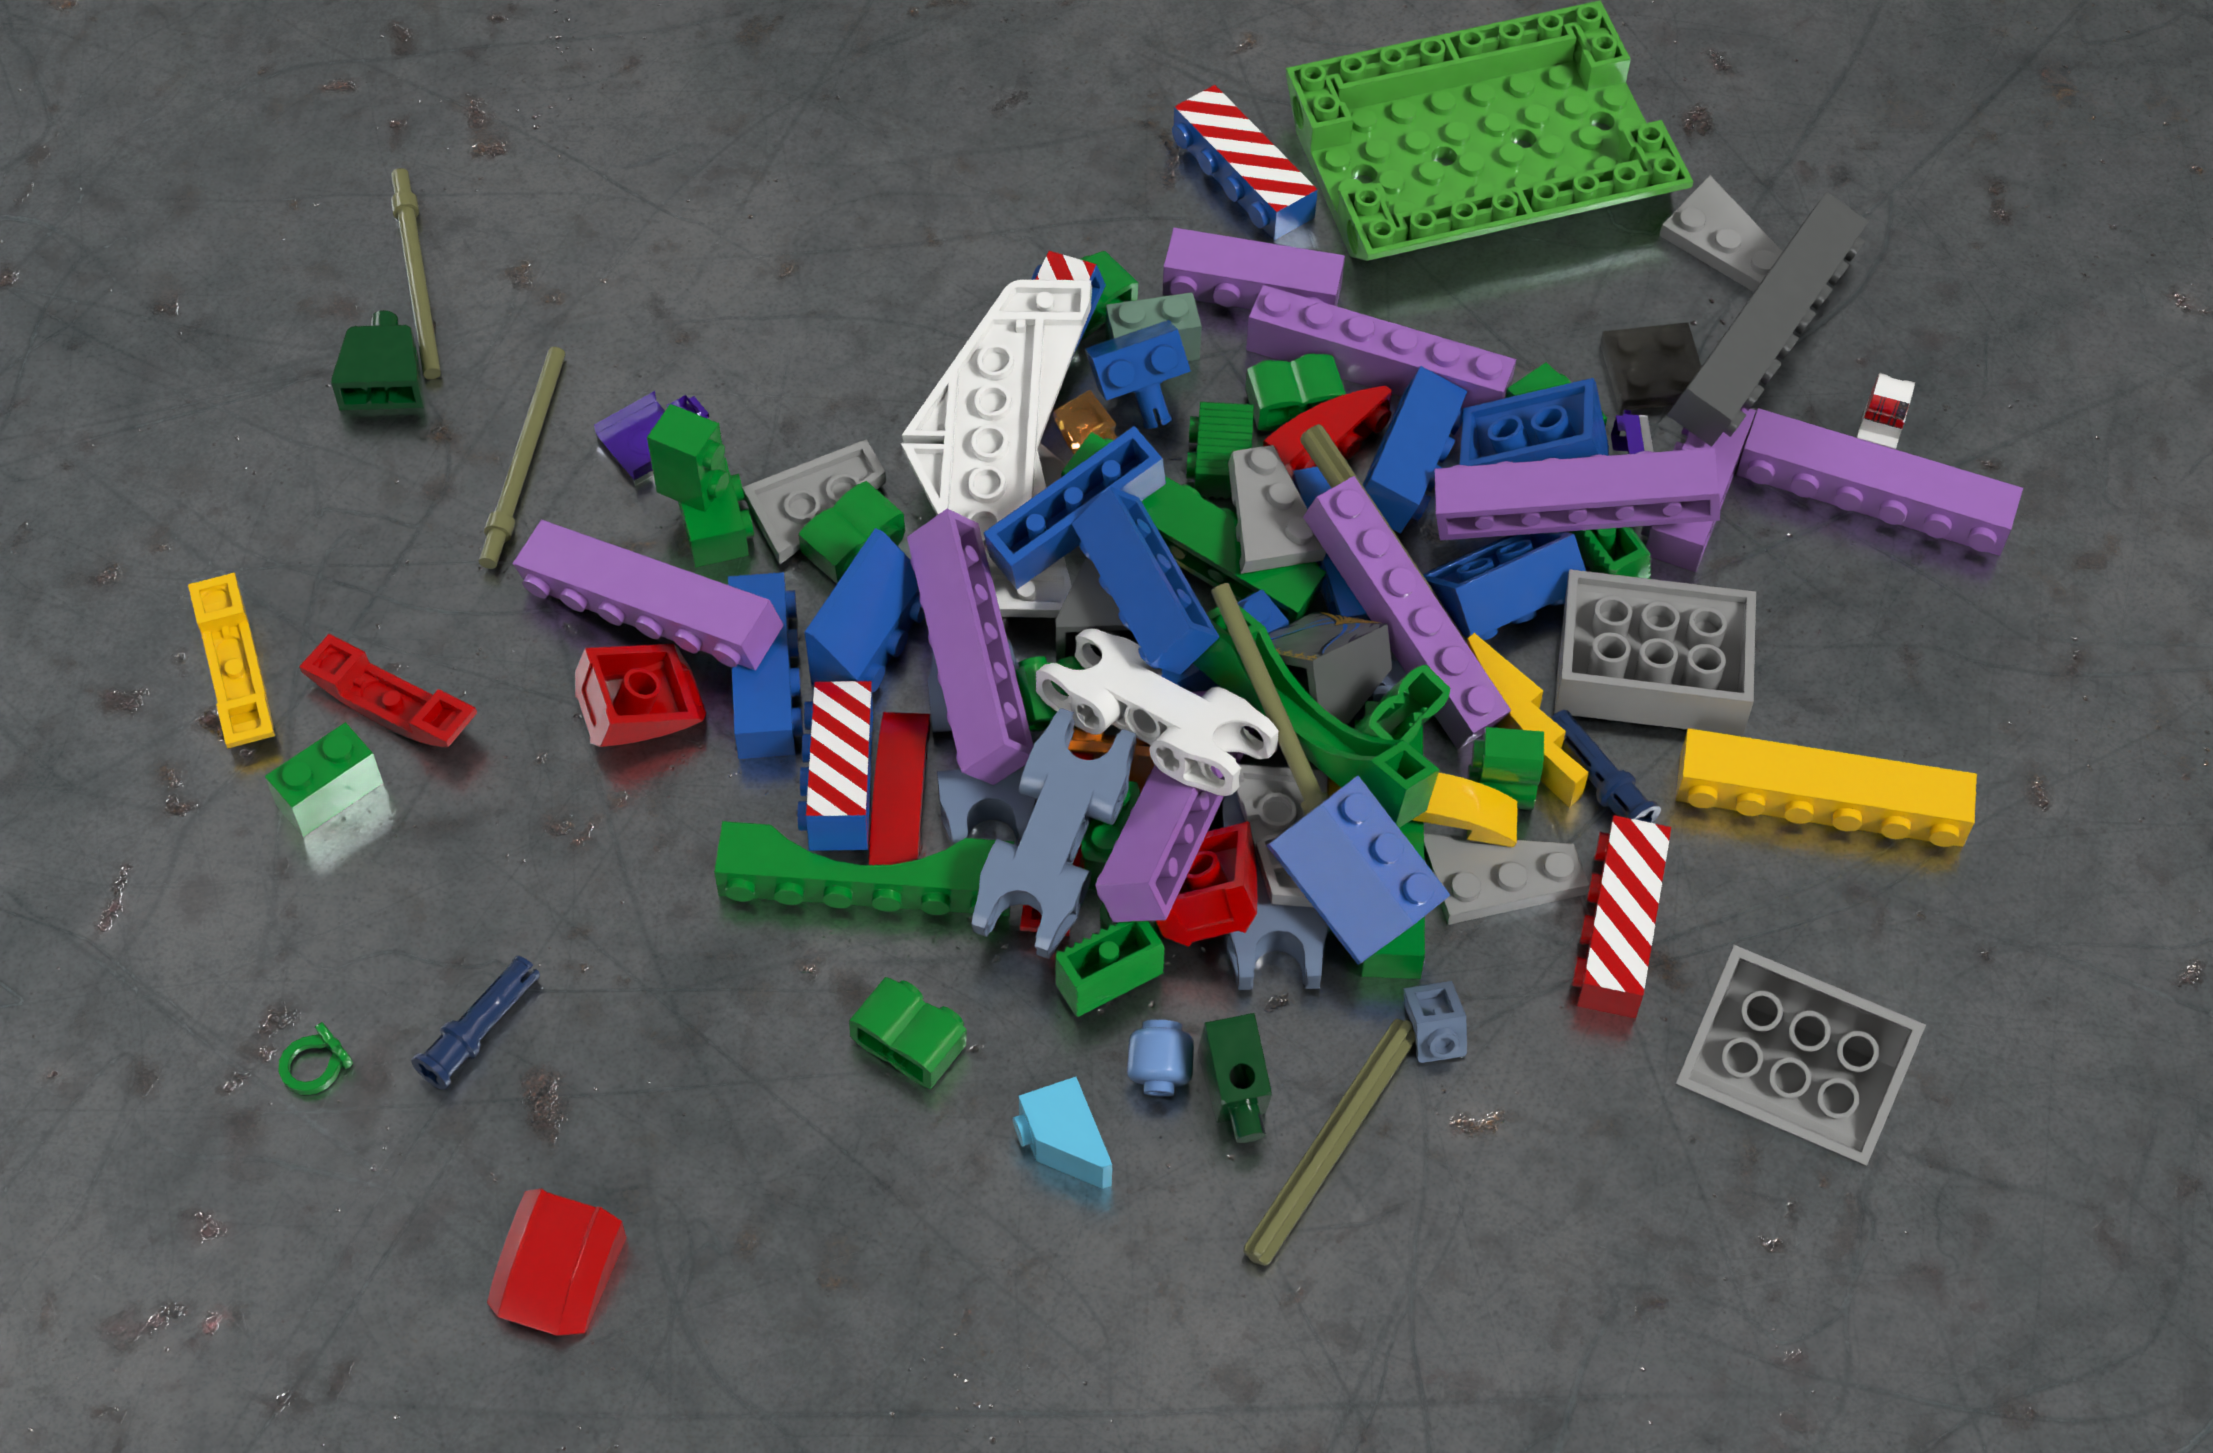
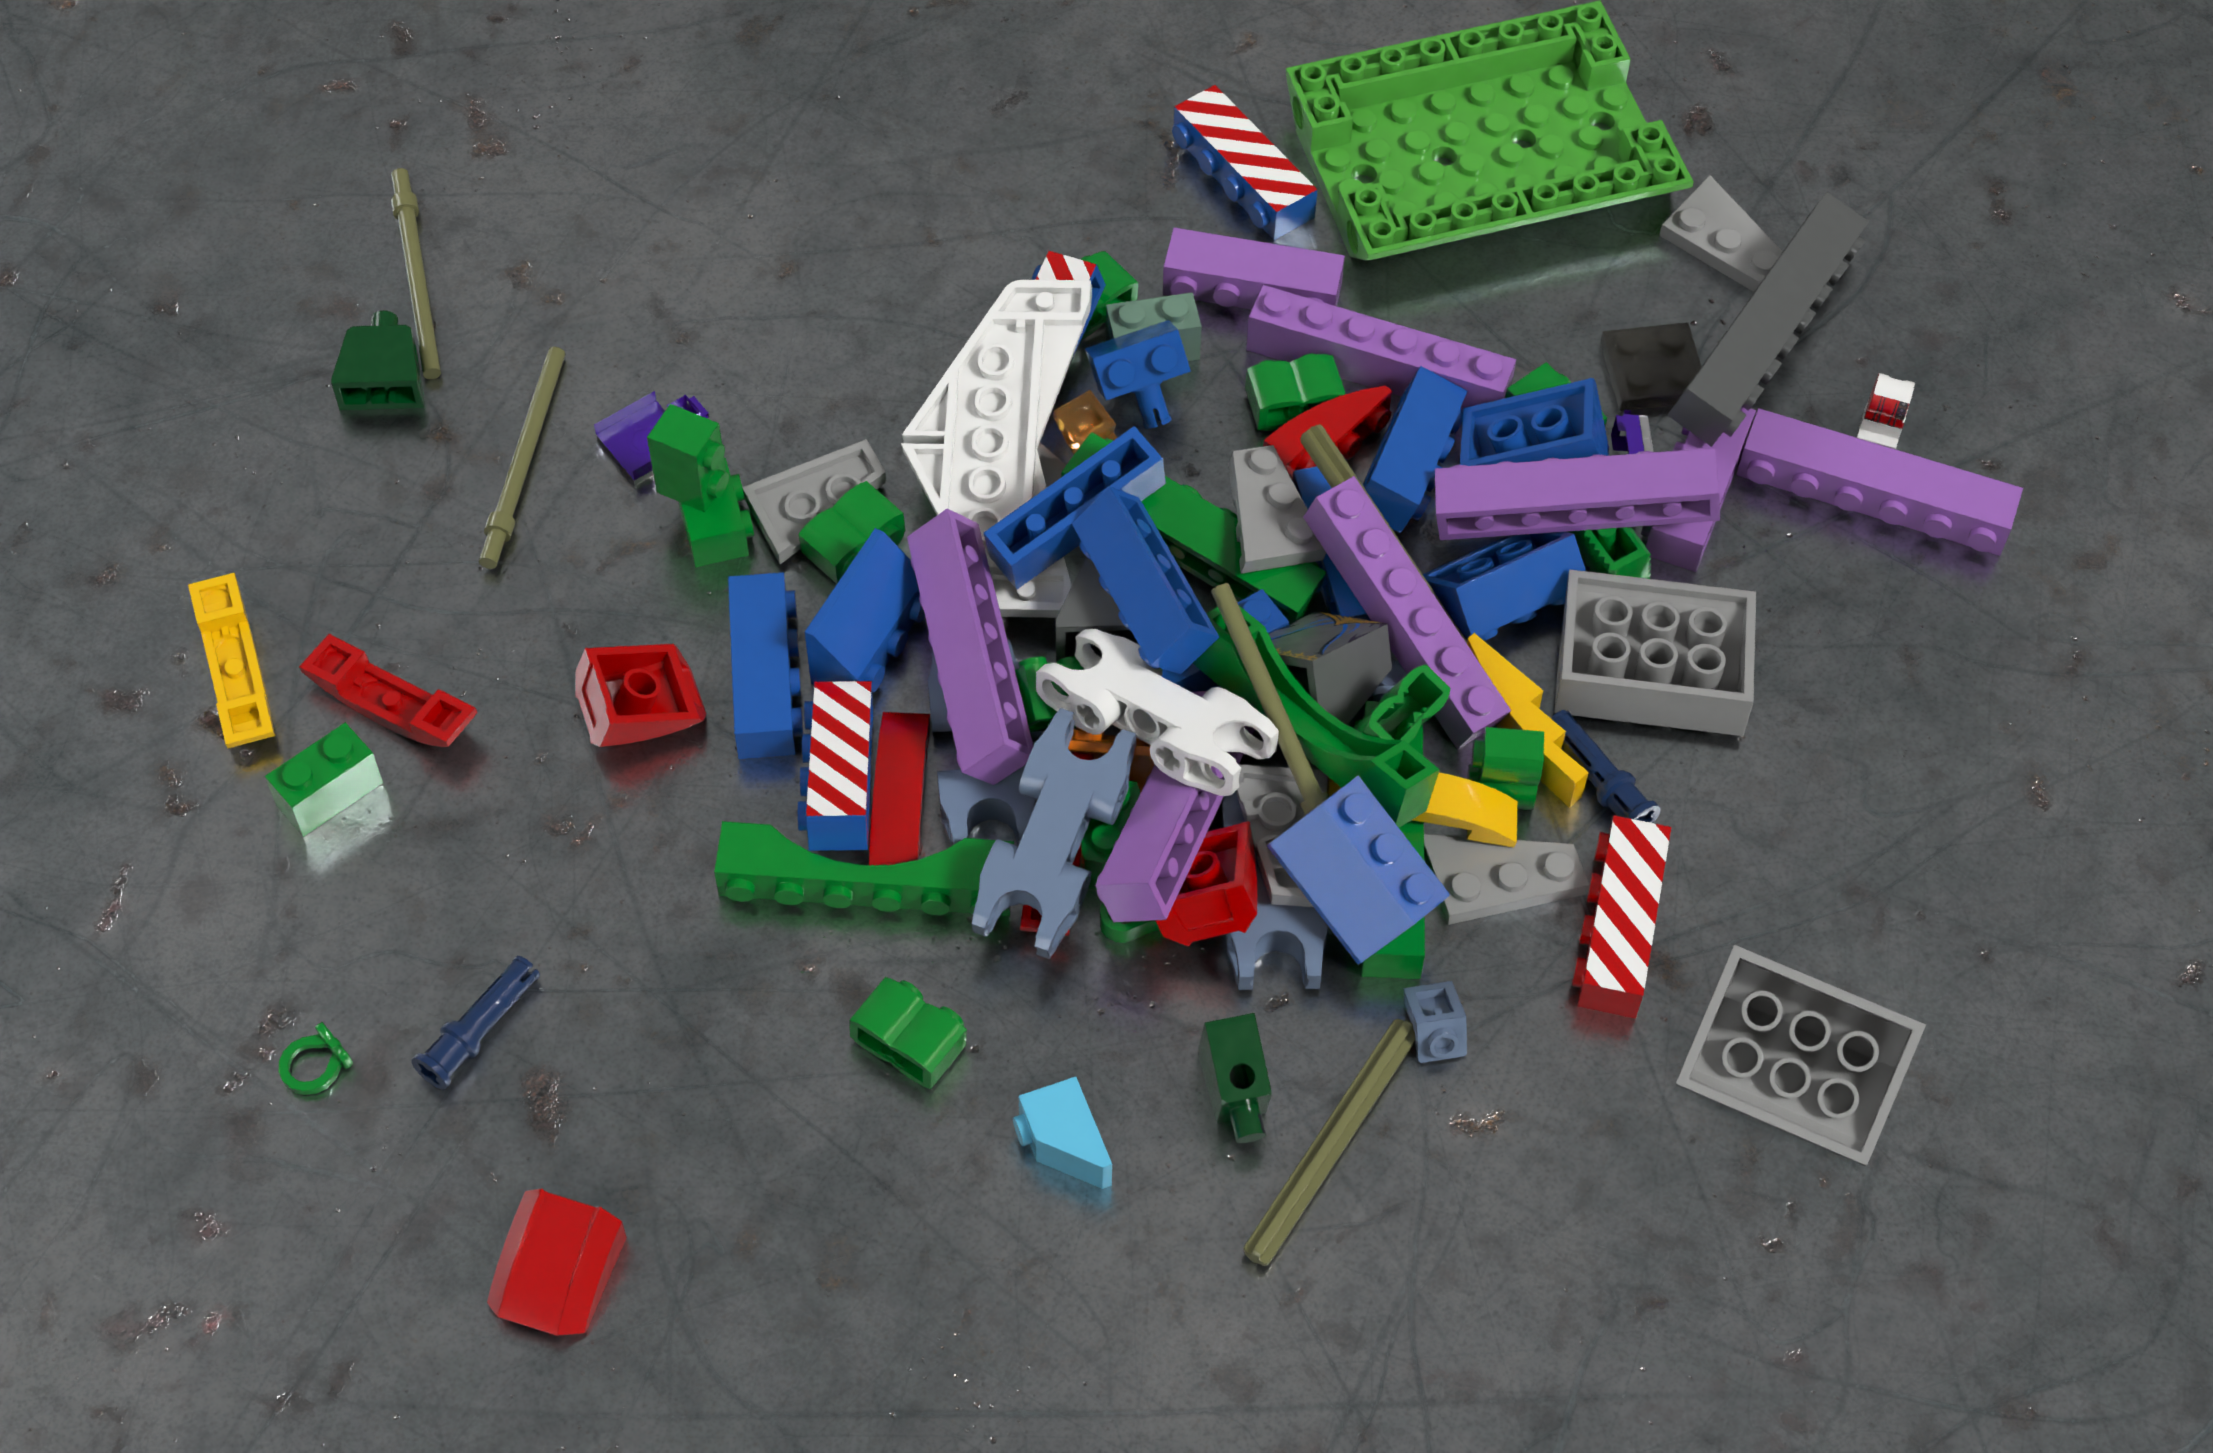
(648, 595): medium lavender brick -> none
(1108, 965): green brick -> none
(1160, 1057): medium blue head -> none
(1218, 433): green brick -> none
(1826, 788): yellow brick -> none

